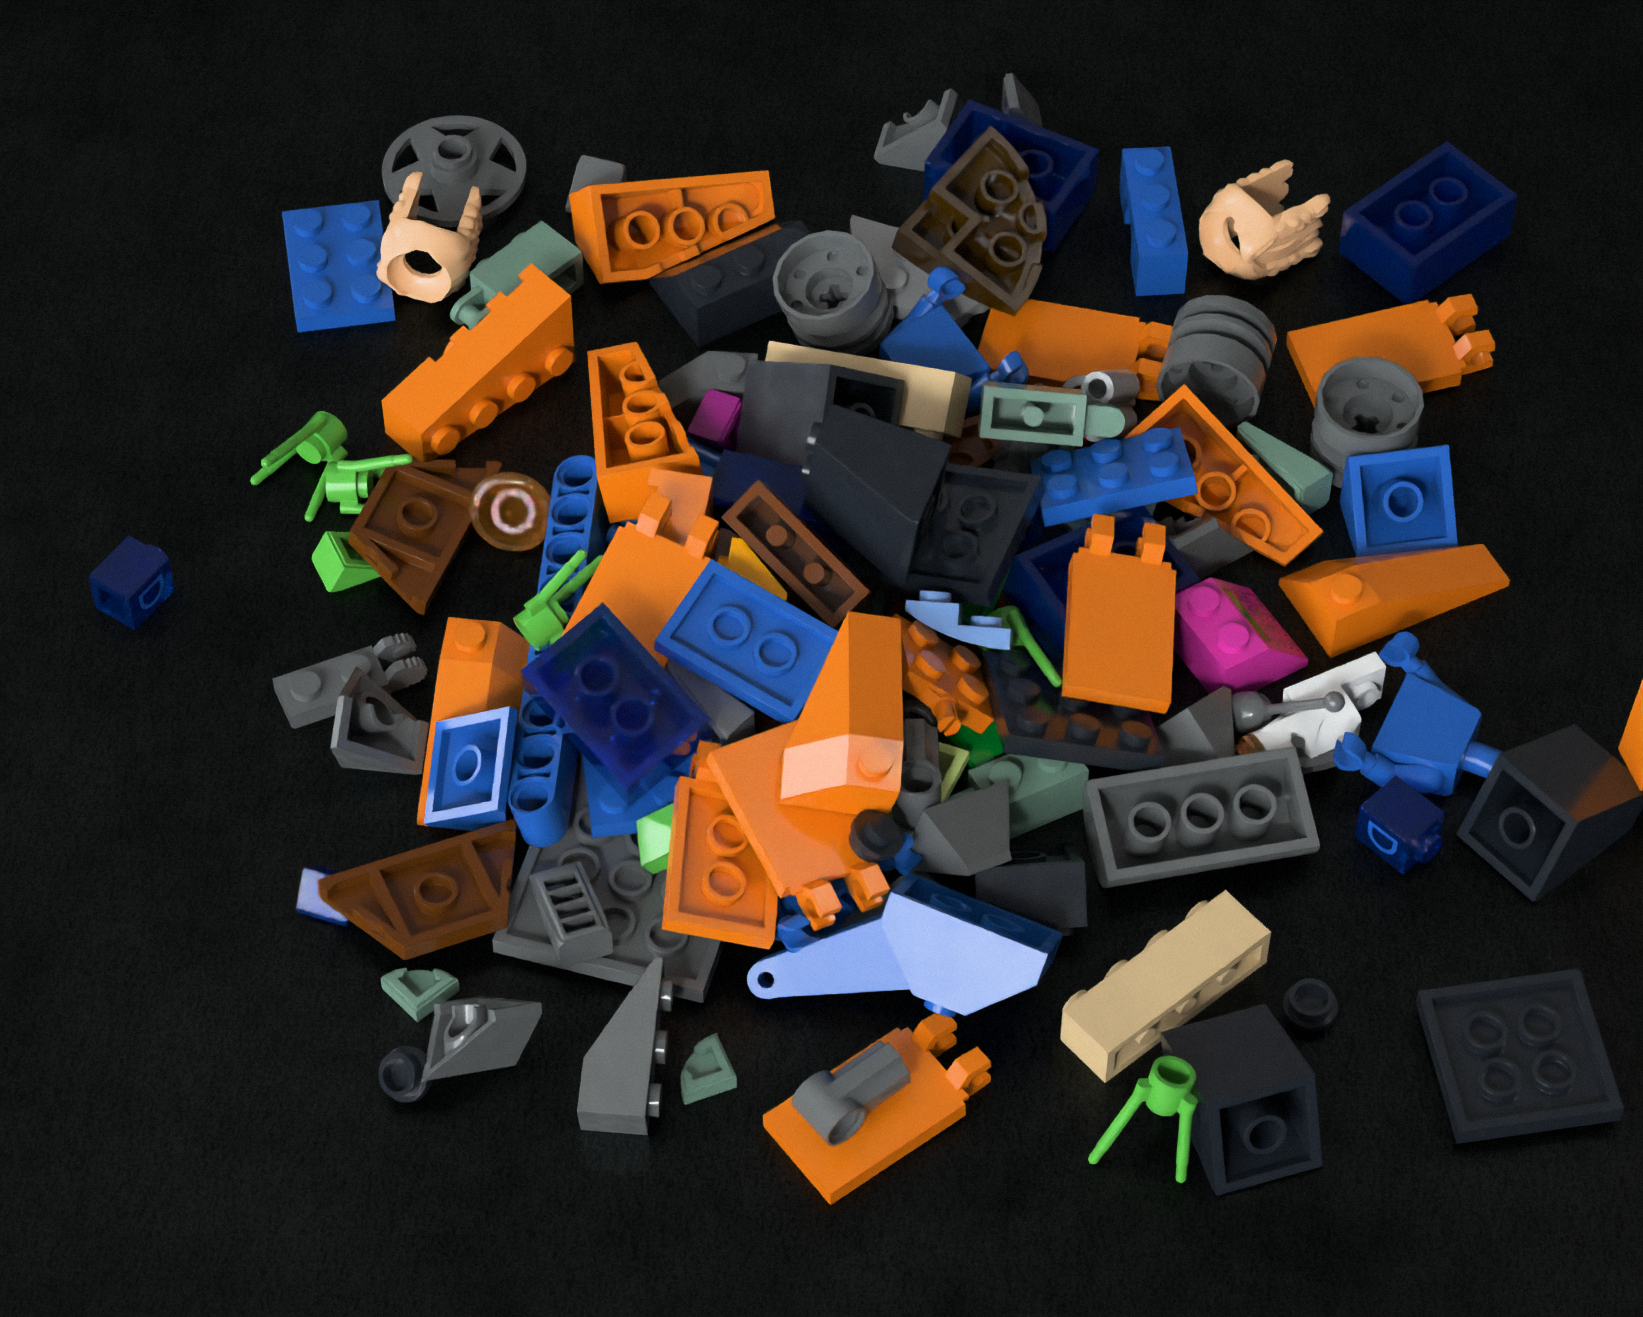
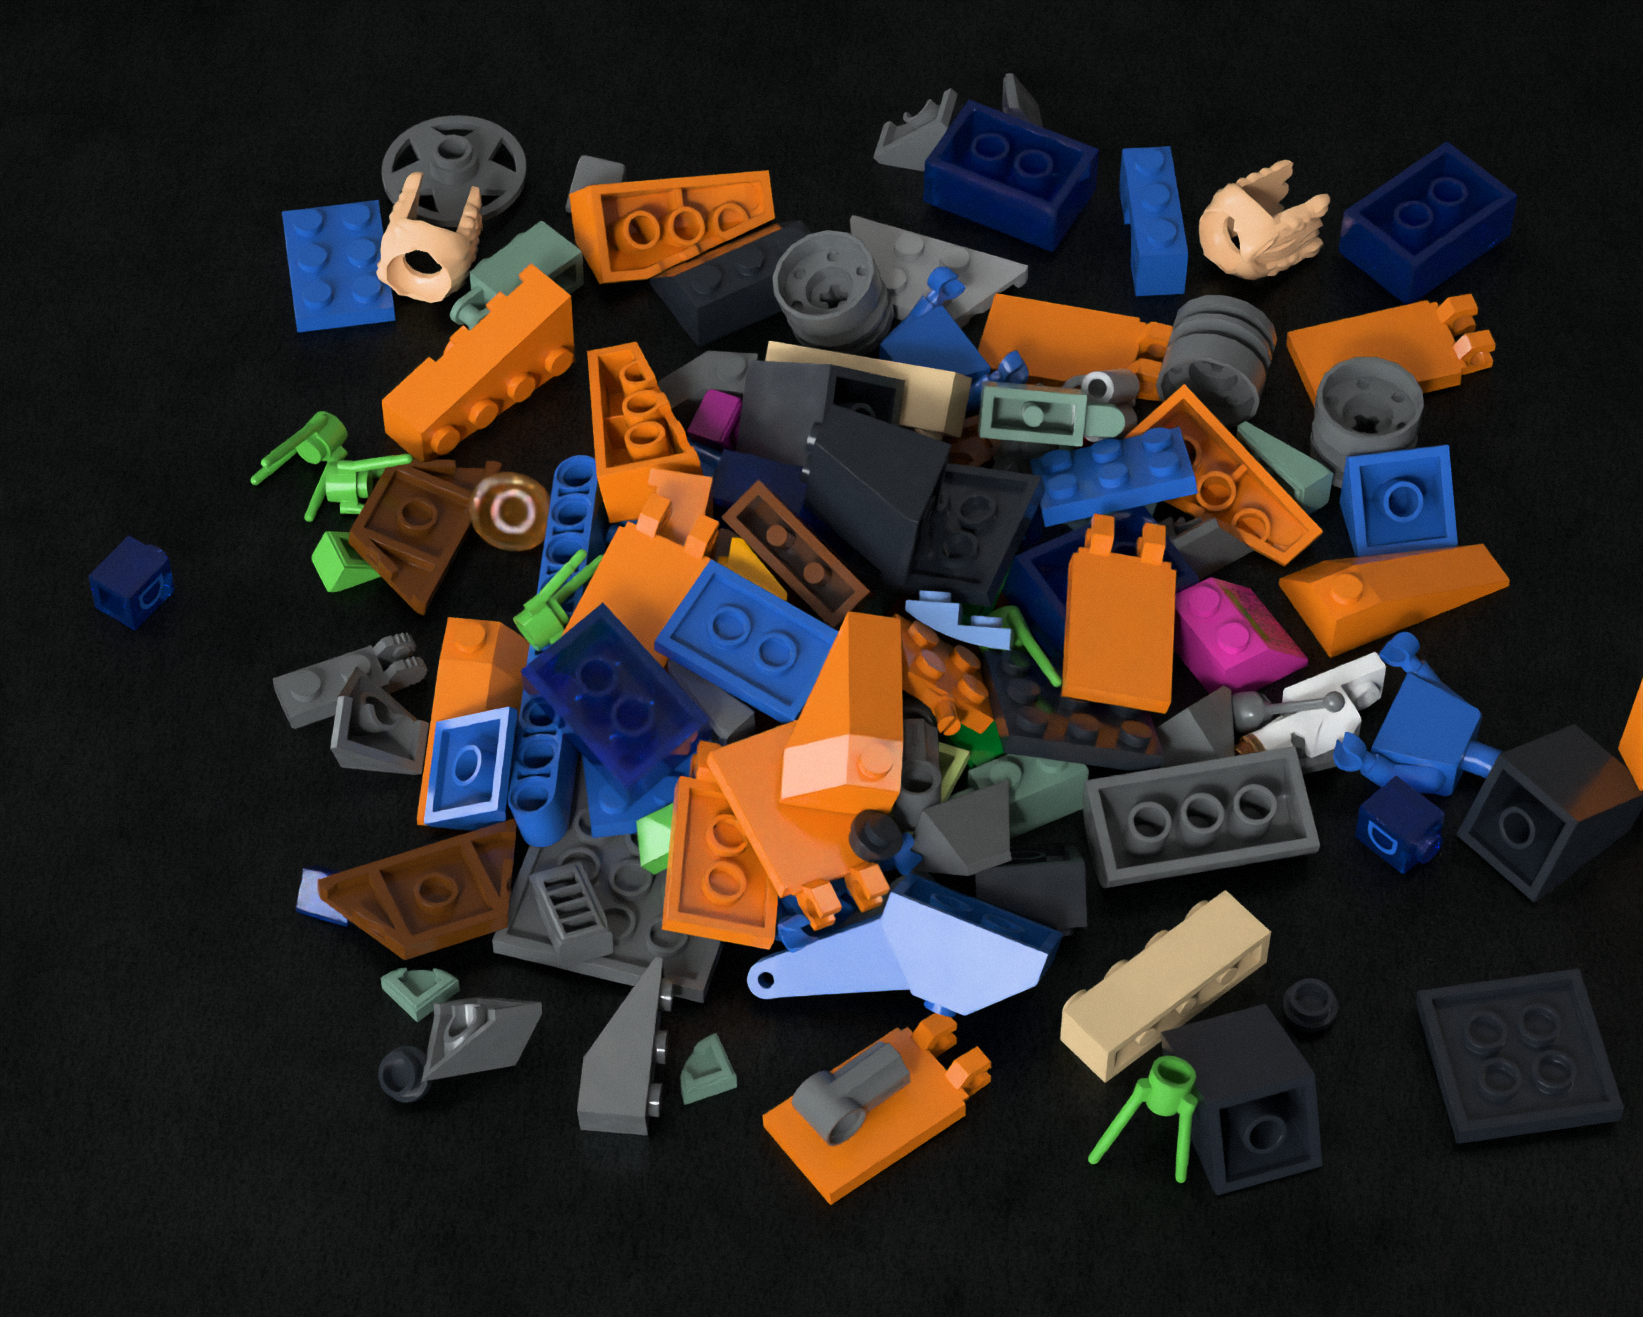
(981, 226): dark brown brick -> none

